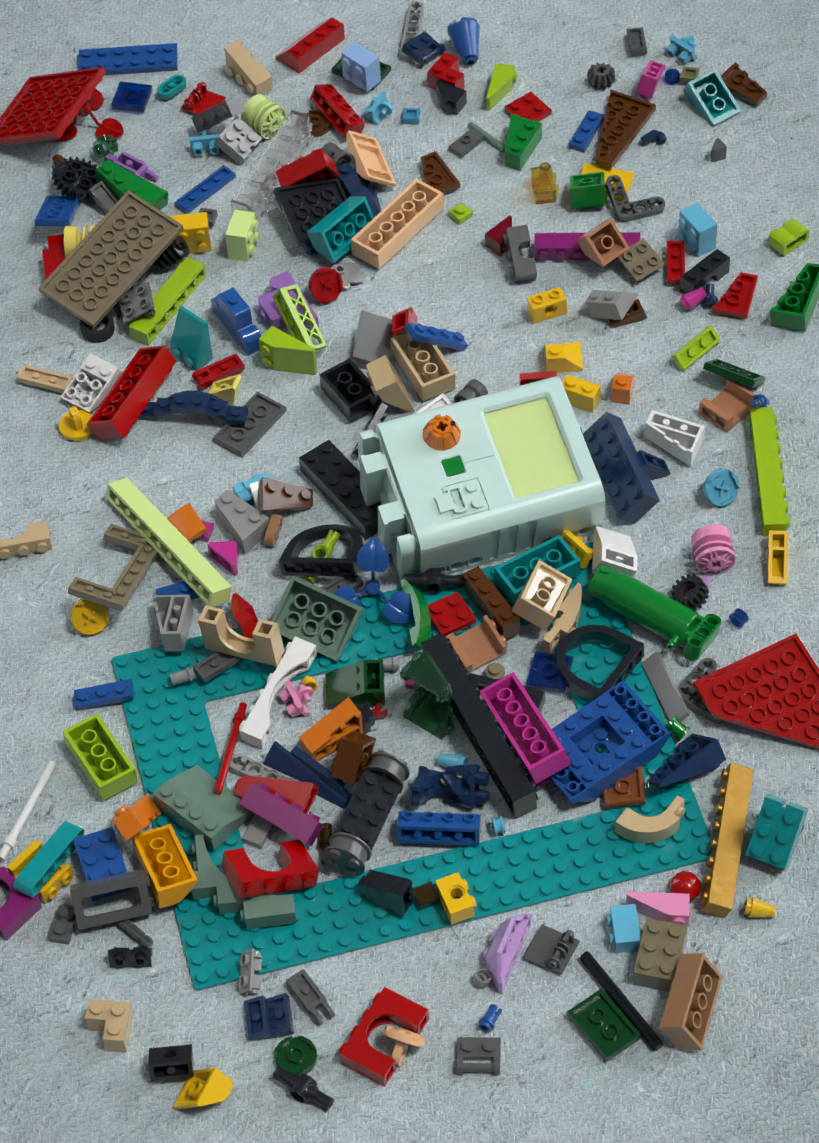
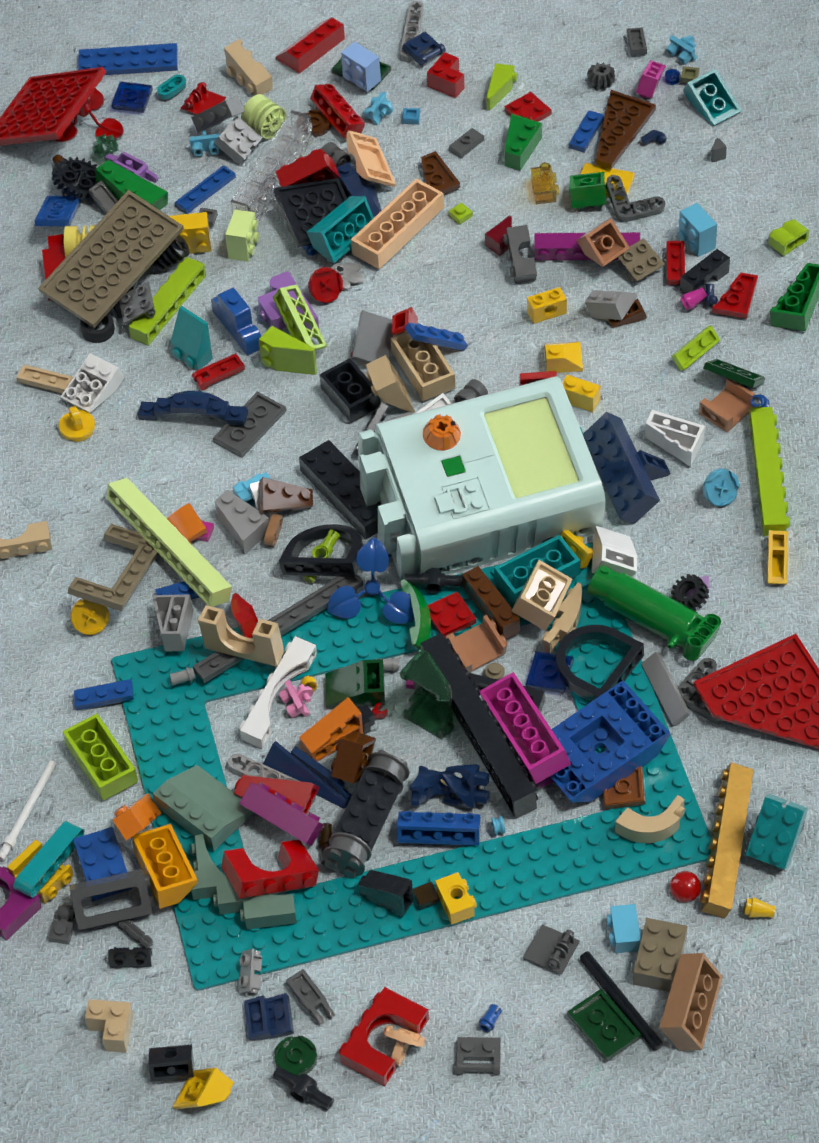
(131, 393): red brick -> none
(226, 554): dark pink slope -> none
(227, 388): light yellow slope -> none
(238, 717): red bar -> none
(258, 832): light grey tile -> none
(317, 617): sand green slope -> none
(449, 760): medium azure cone -> none
(450, 97): black slope -> none
(465, 39): blue cone -> none
(485, 977): light grey hinge -> none
(487, 136): sand green bar -> none
(505, 948): lavender wedge -> none
(622, 388): orange slope -> none
(662, 906): bright pink slope -> none
(677, 728): green bush -> none
(693, 757): dark blue wedge -> none
(713, 549): bright pink wheel -> none
(738, 618): clear blue bush -> none
(743, 86): reddish brown wing -> none

